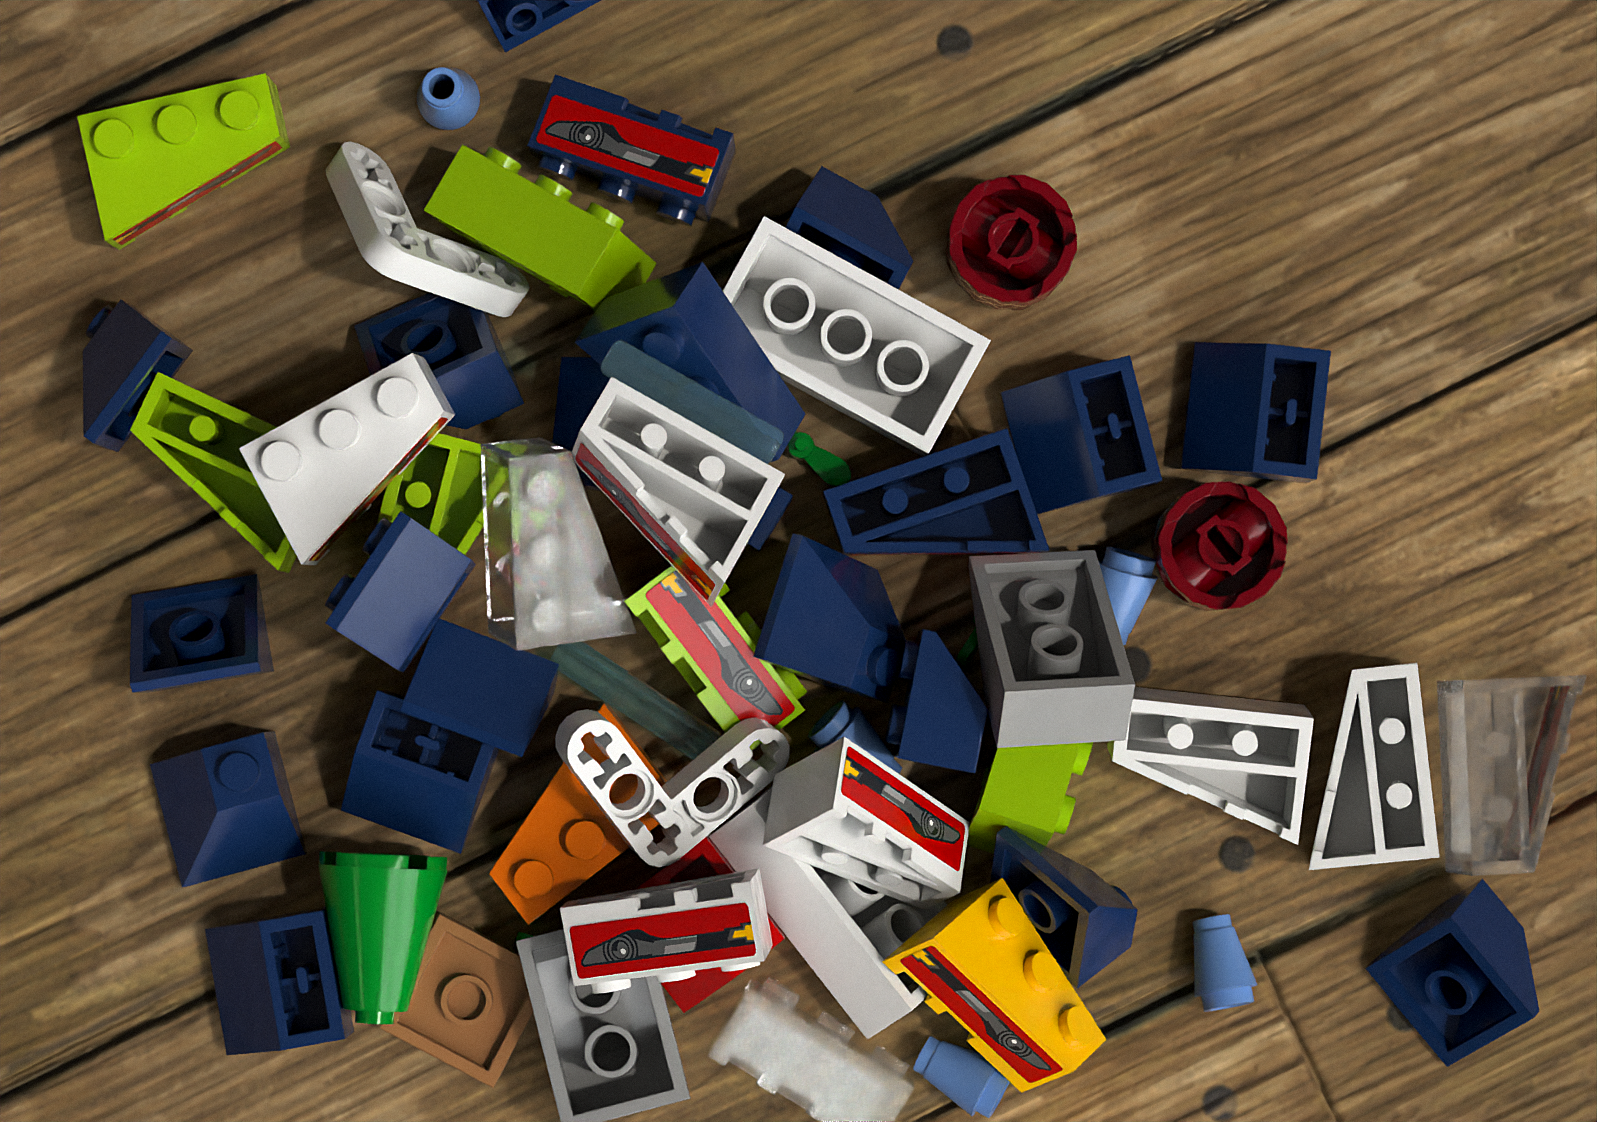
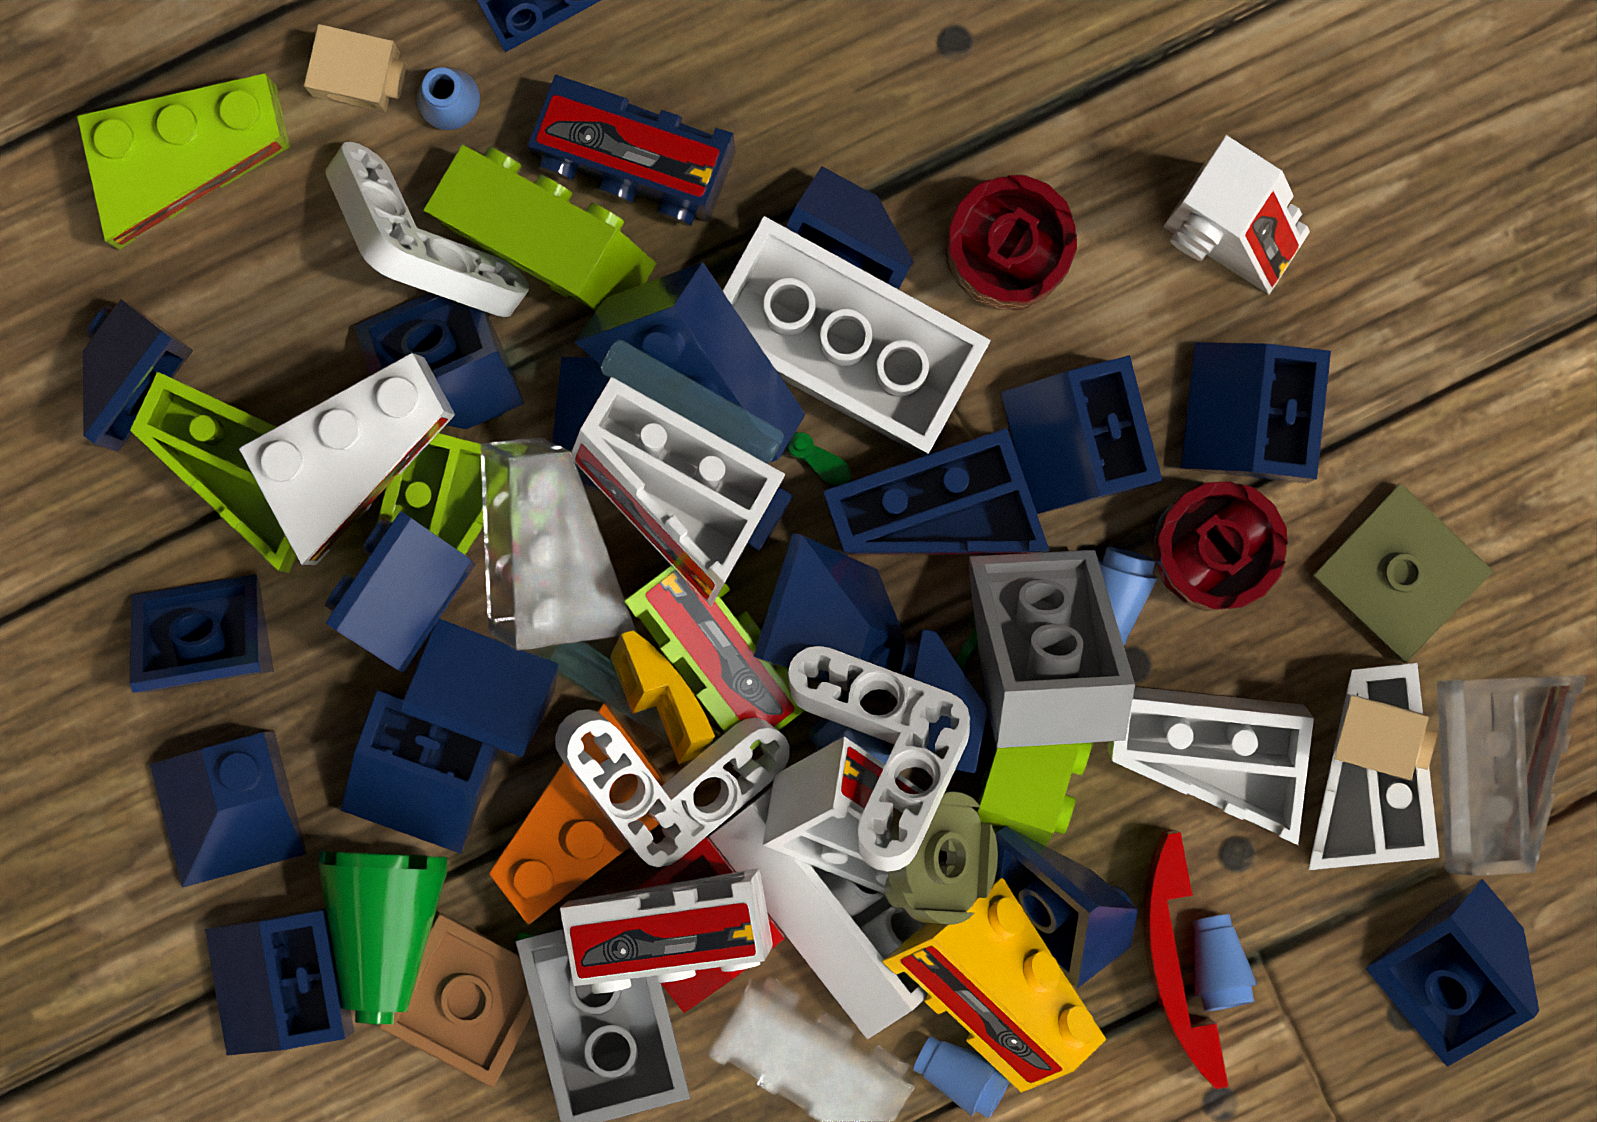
(355, 69): none -> tan brick
(651, 682): none -> yellow slope
(904, 727): none -> white beam
(946, 891): none -> olive plate
(1166, 881): none -> red slope
(1239, 216): none -> white wedge
(1385, 738): none -> tan brick
(1402, 573): none -> olive plate

